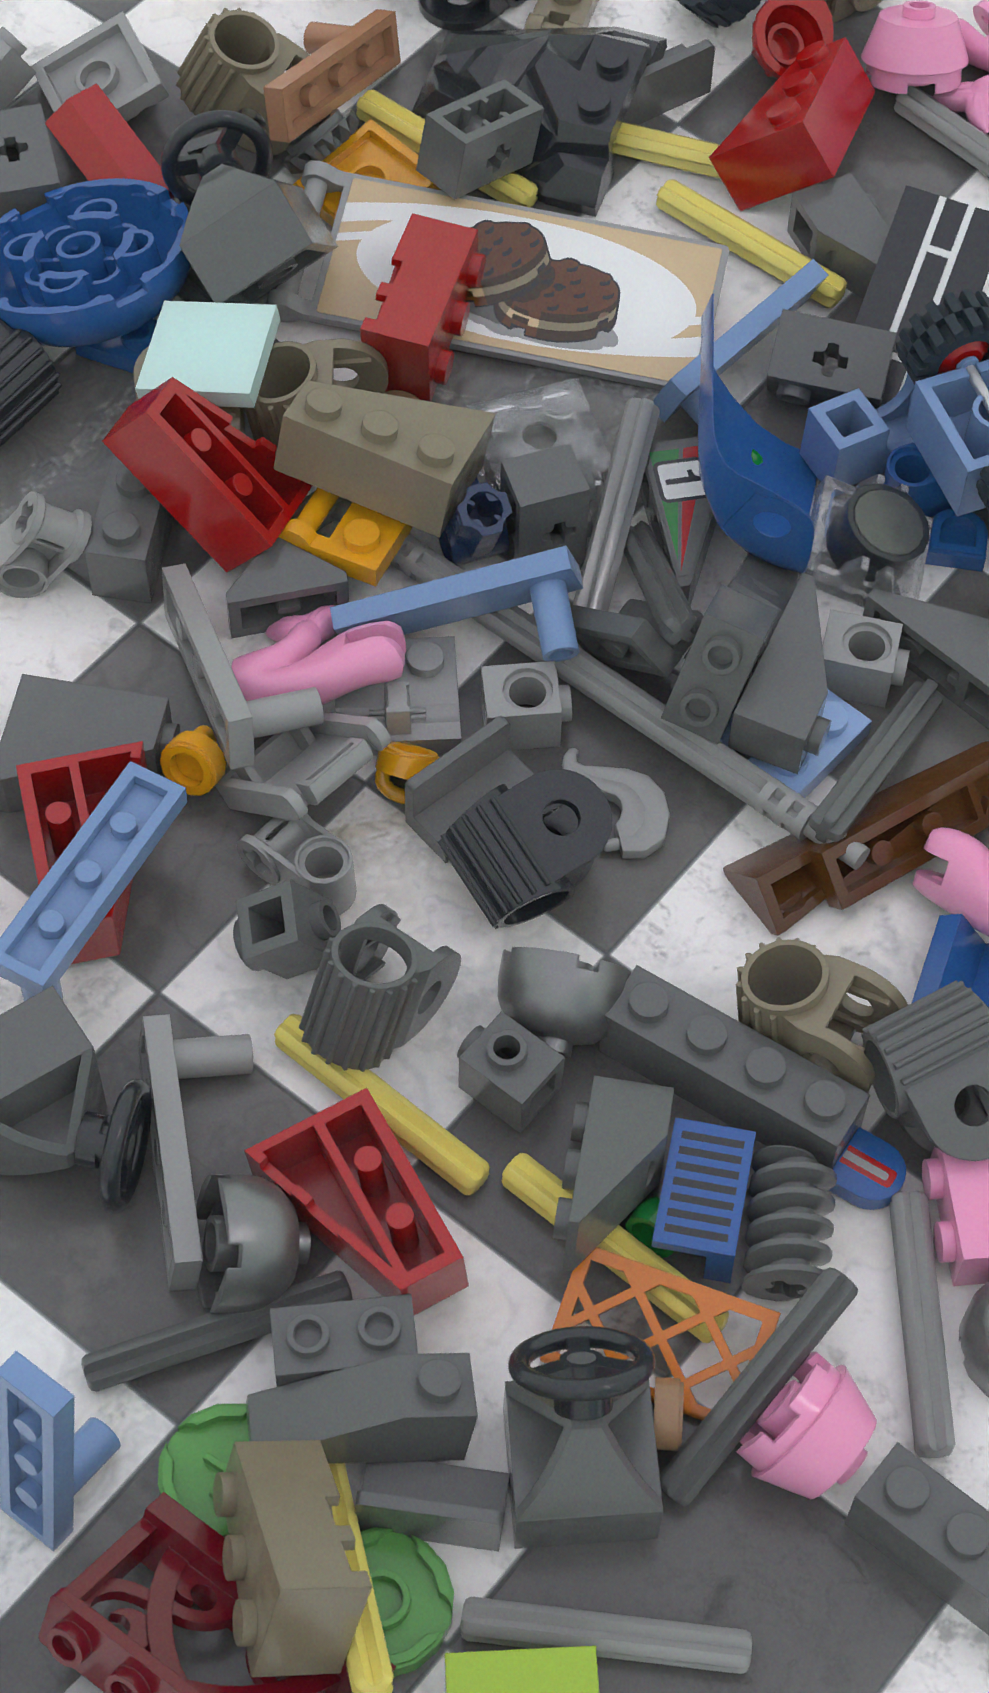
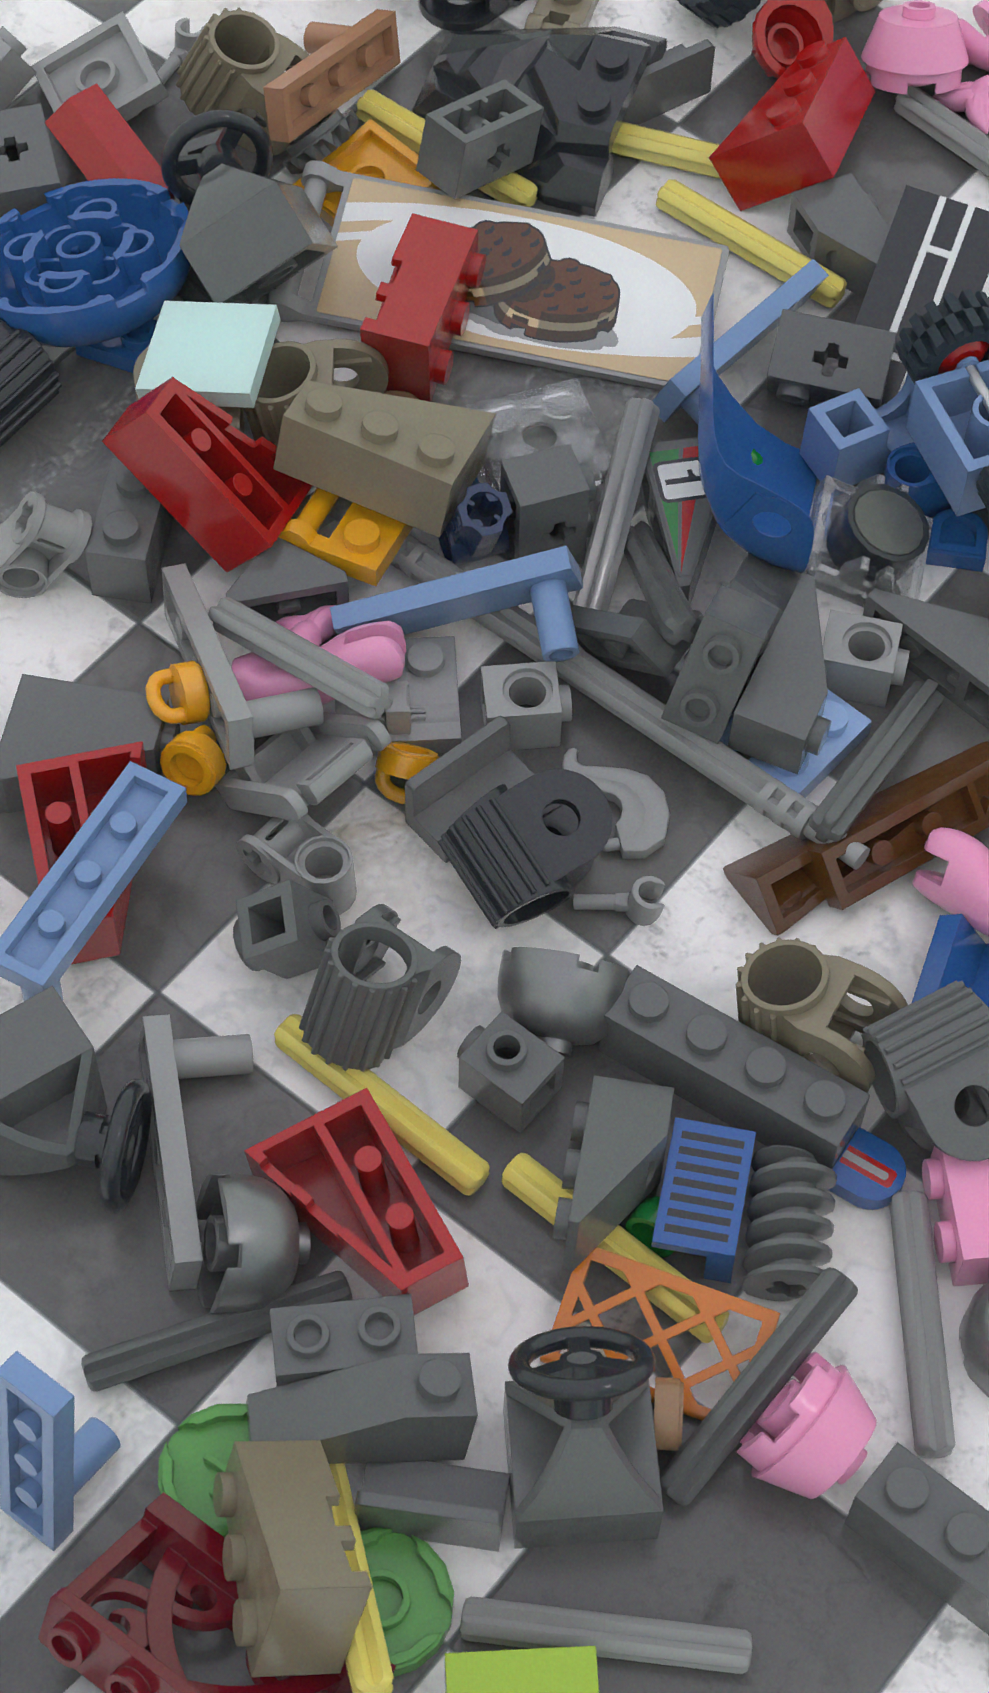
(183, 43): none -> light grey hand
(187, 693): none -> light orange tile
(301, 658): none -> light grey axle
(631, 903): none -> light grey hand

